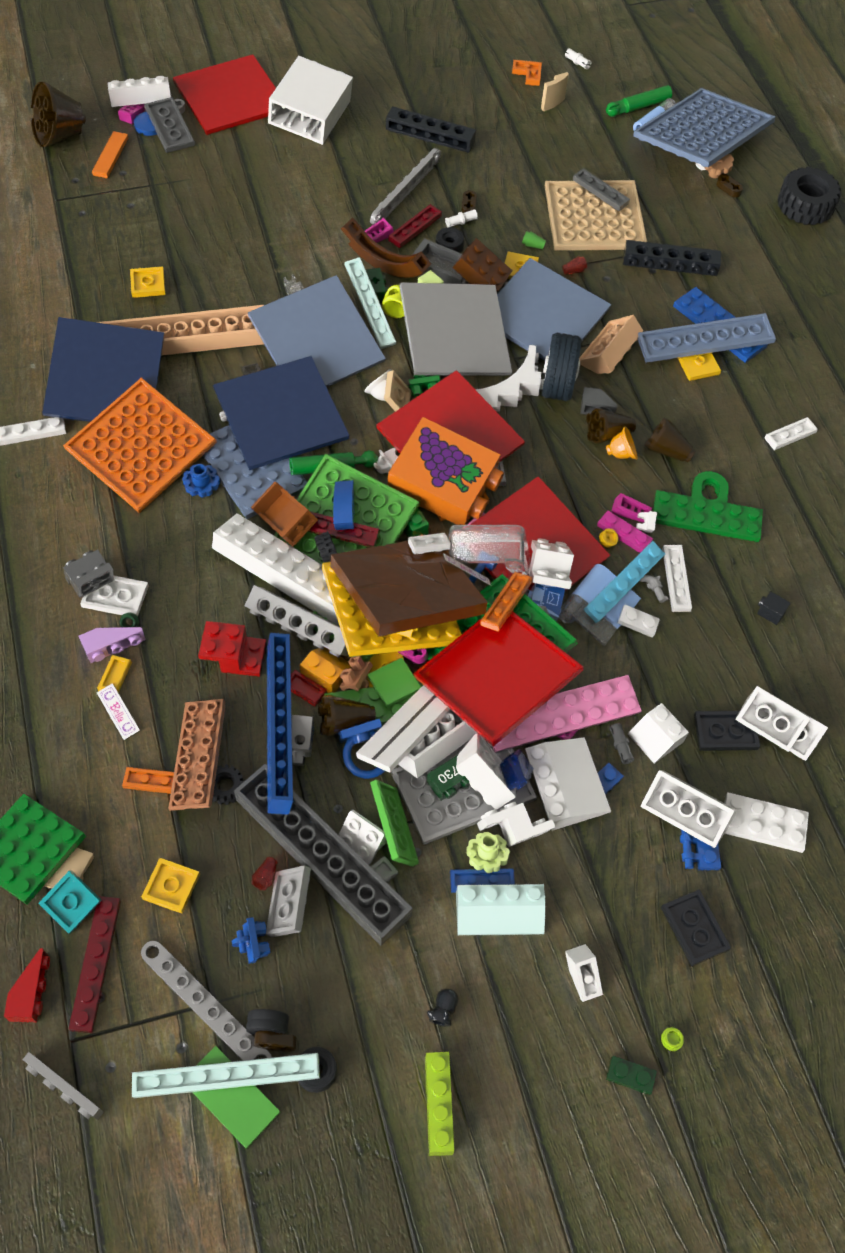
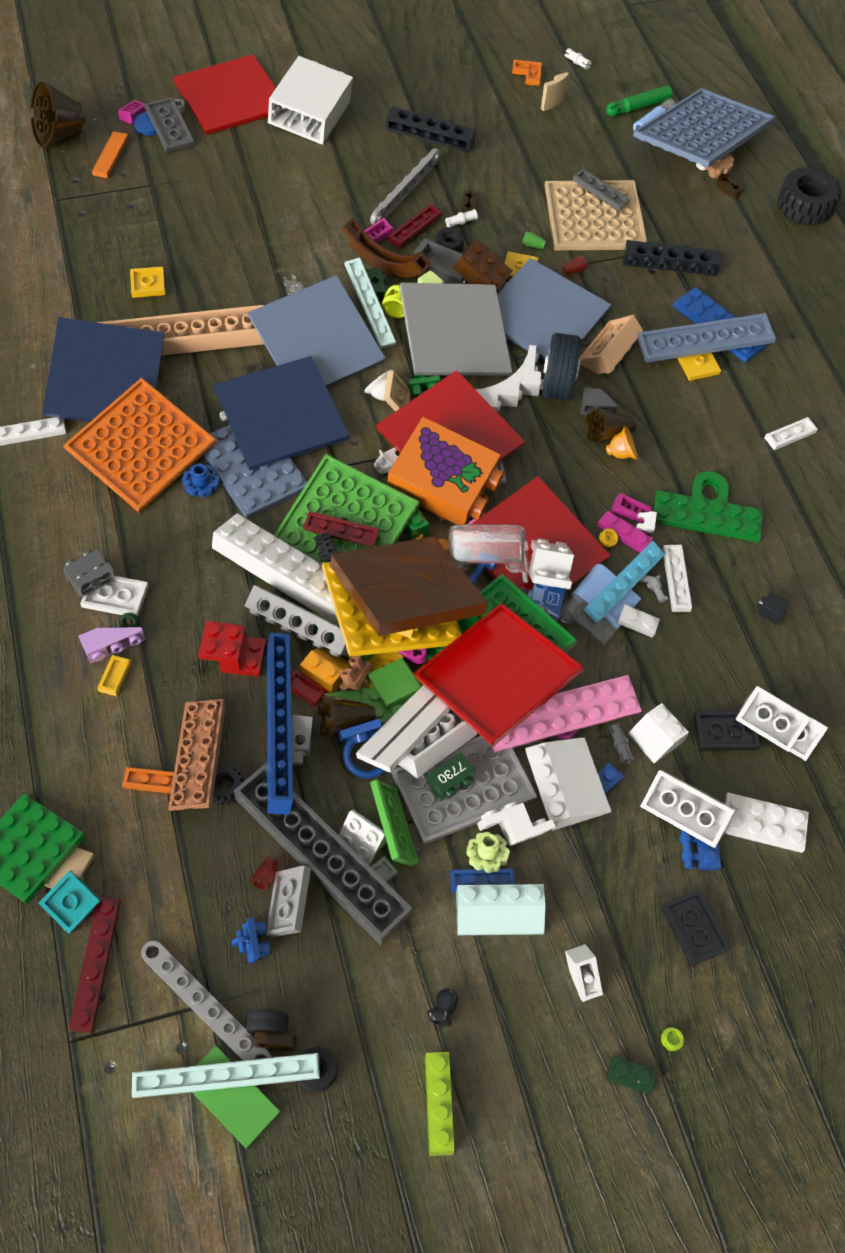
(24, 998): red slope -> none
(69, 1093): light grey plate -> none
(118, 711): white sticker -> none
(138, 91): white slope -> none
(170, 885): yellow plate -> none
(284, 513): dark orange panel -> none
(308, 464): green piece -> none
(343, 505): blue slope -> none
(429, 543): white plate -> none
(466, 569): white sticker -> none
(483, 771): white slope -> none
(506, 601): orange tile -> none
(516, 770): clear blue slope -> none
(670, 442): dark brown cone -> none

